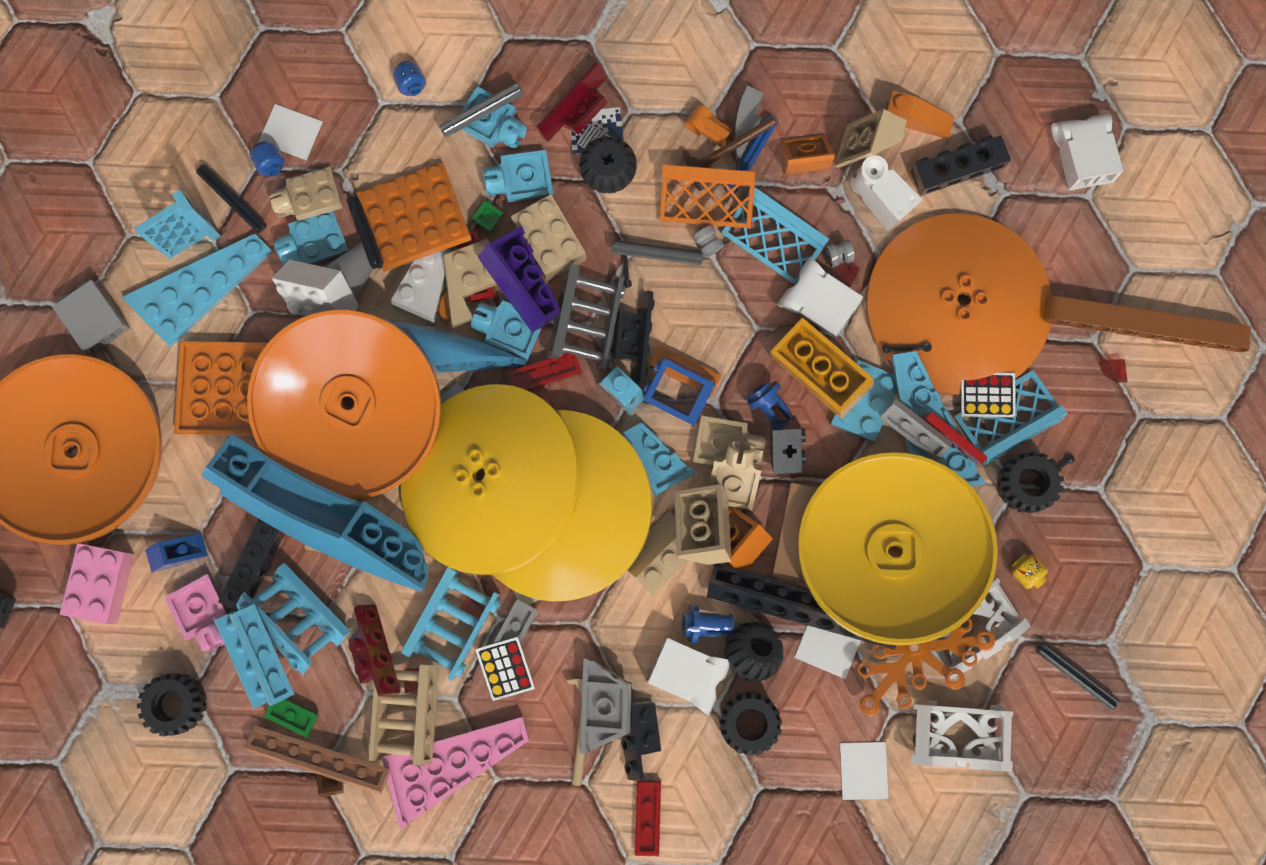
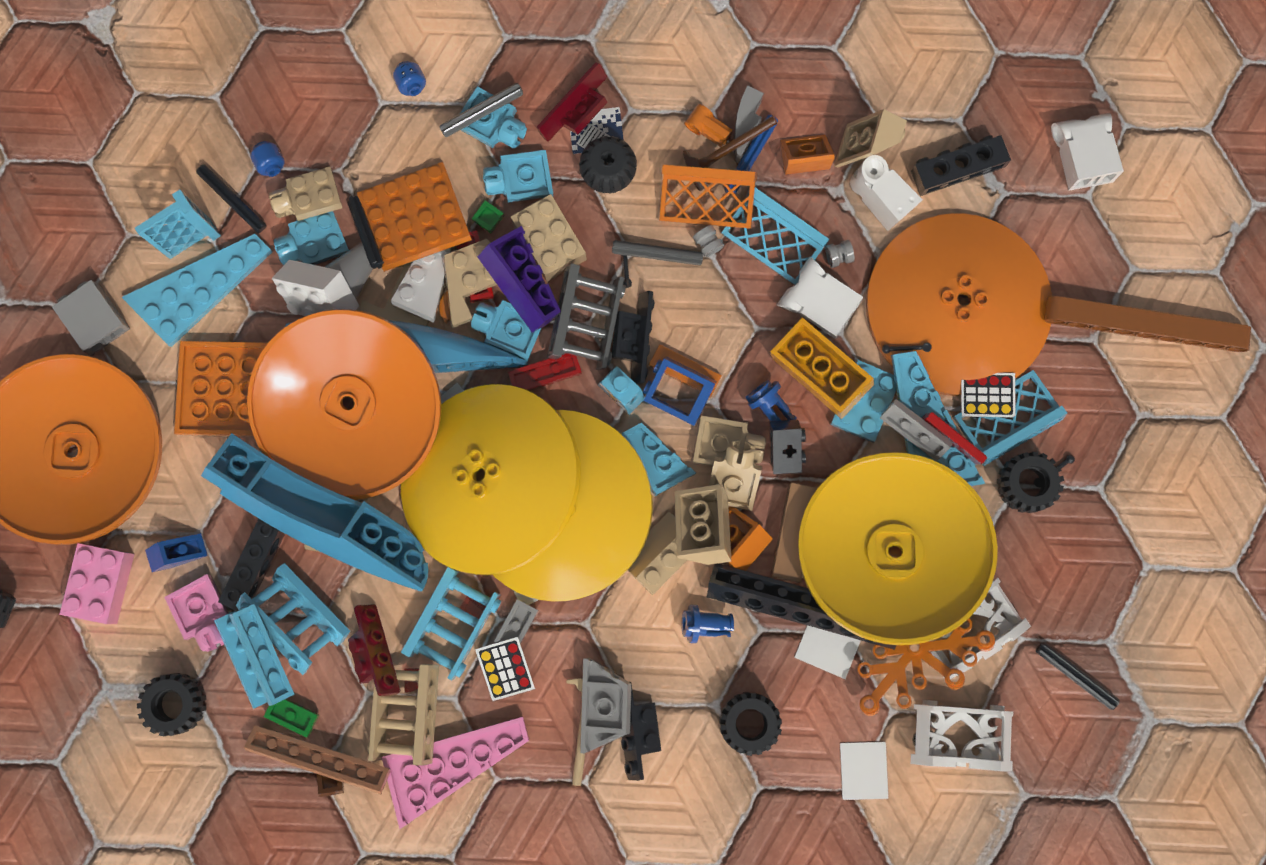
(291, 131): white sticker -> none
(648, 818): red tile -> none
(688, 674): white piece -> none
(754, 651): black wheel -> none
(846, 274): clear red tile -> none
(920, 114): orange slope -> none
(1030, 571): yellow head -> none
(1114, 370): clear red tile -> none

